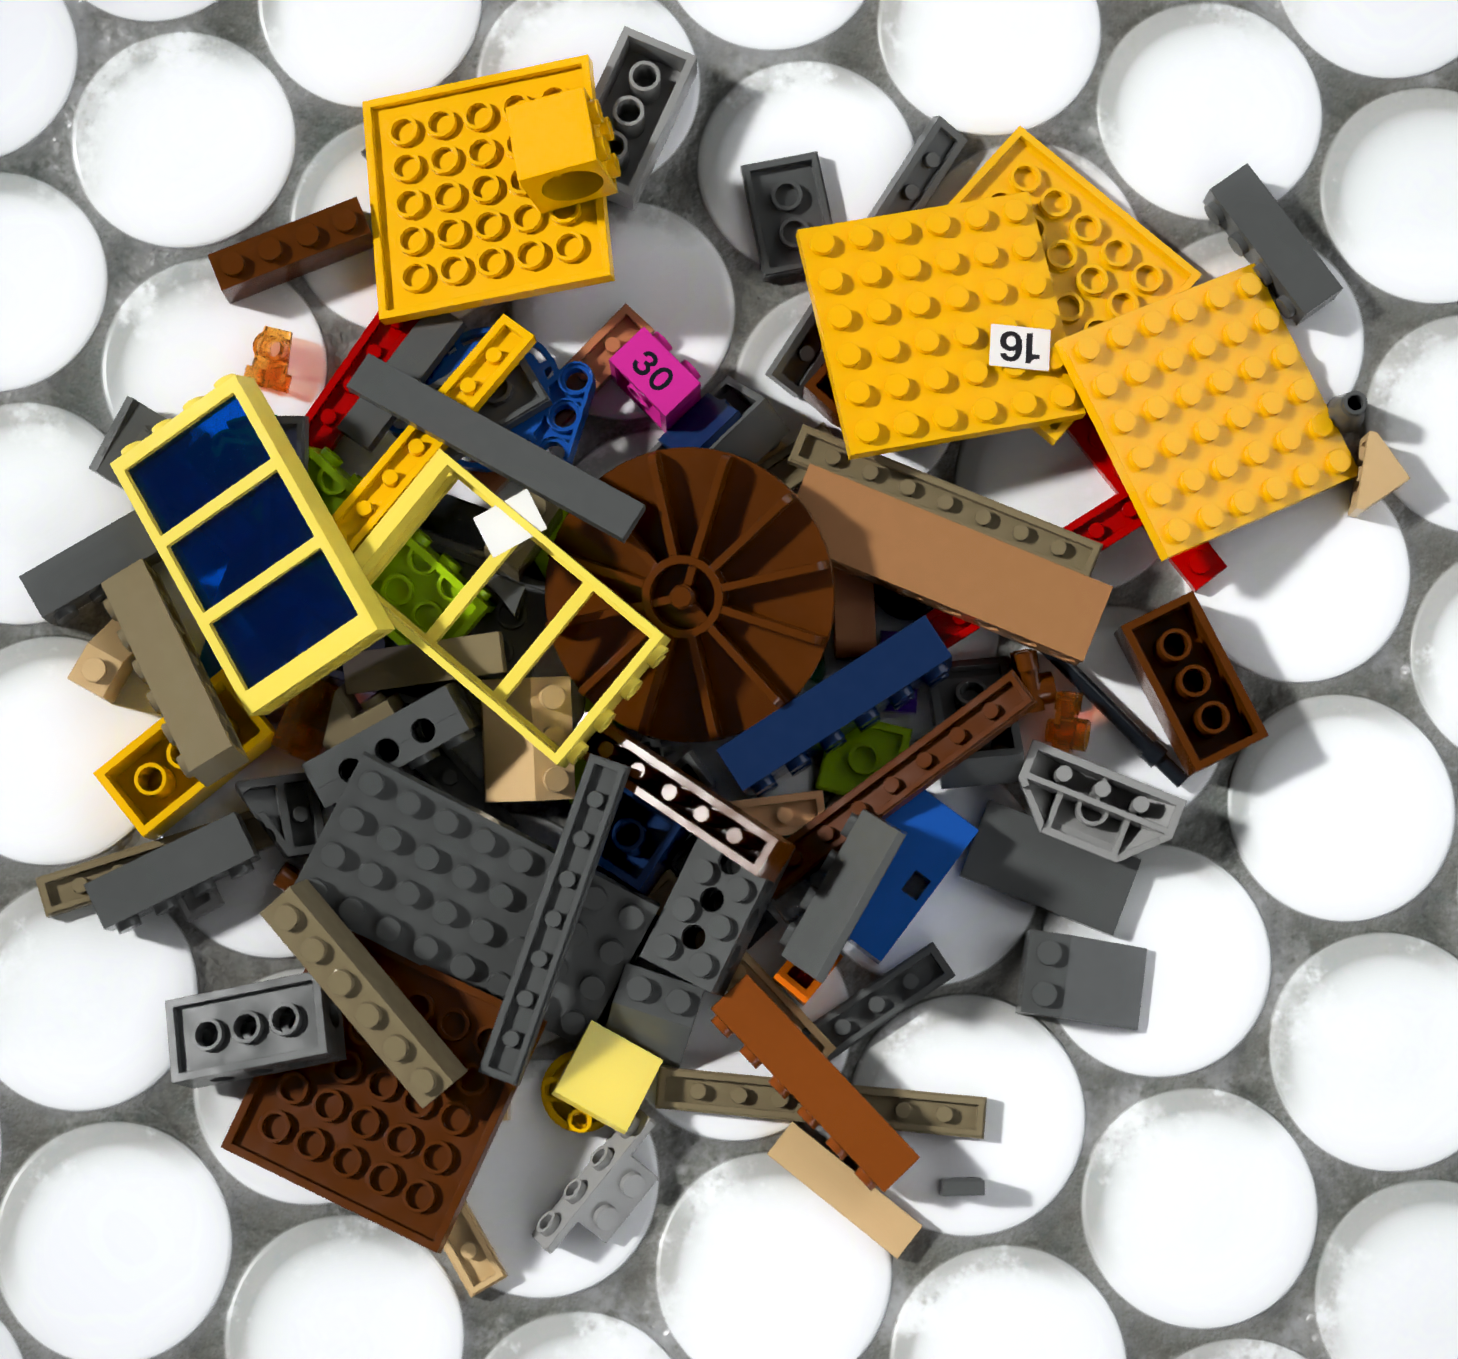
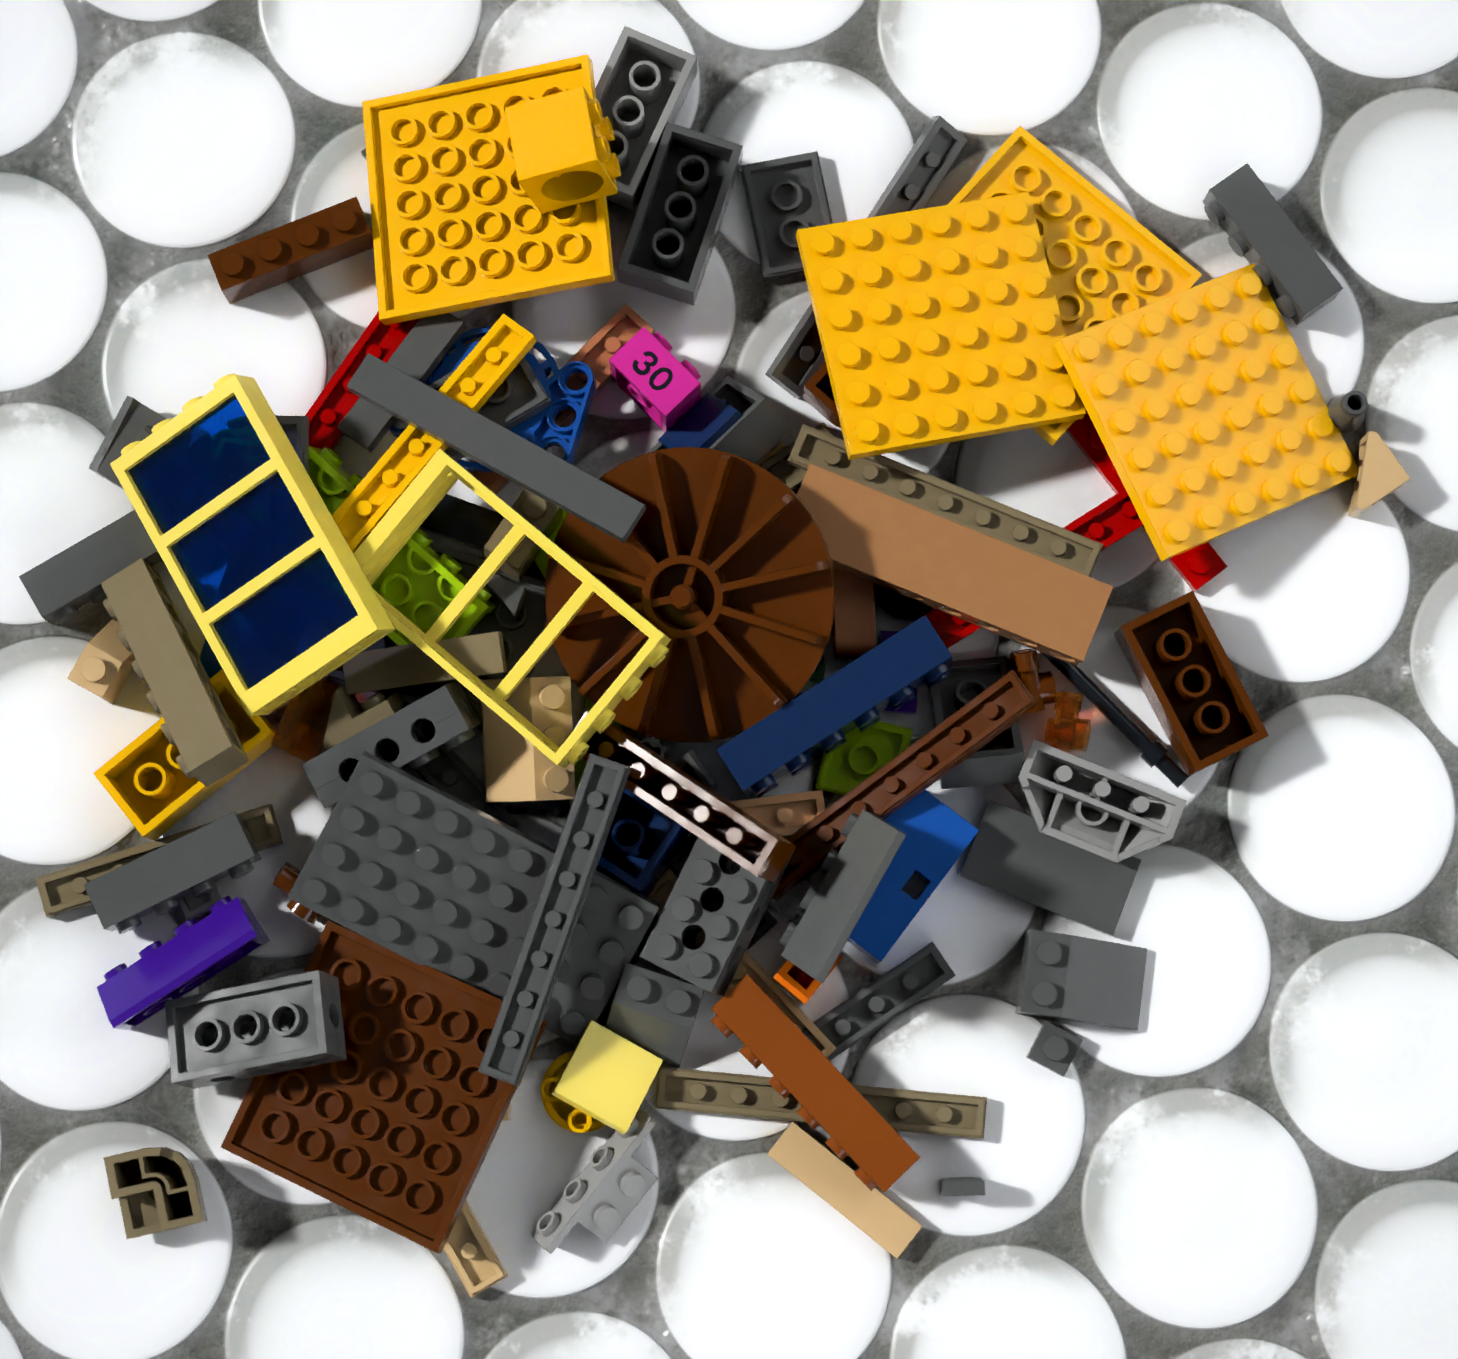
(155, 1190): none -> dark tan brick
(180, 964): none -> dark purple slope
(269, 370): clear orange plate -> none
(286, 811): dark grey wing -> none
(363, 992): dark tan brick -> none
(501, 531): white sticker -> none
(680, 213): none -> dark grey brick
(1019, 347): white sticker -> none
(1054, 1048): none -> dark grey plate

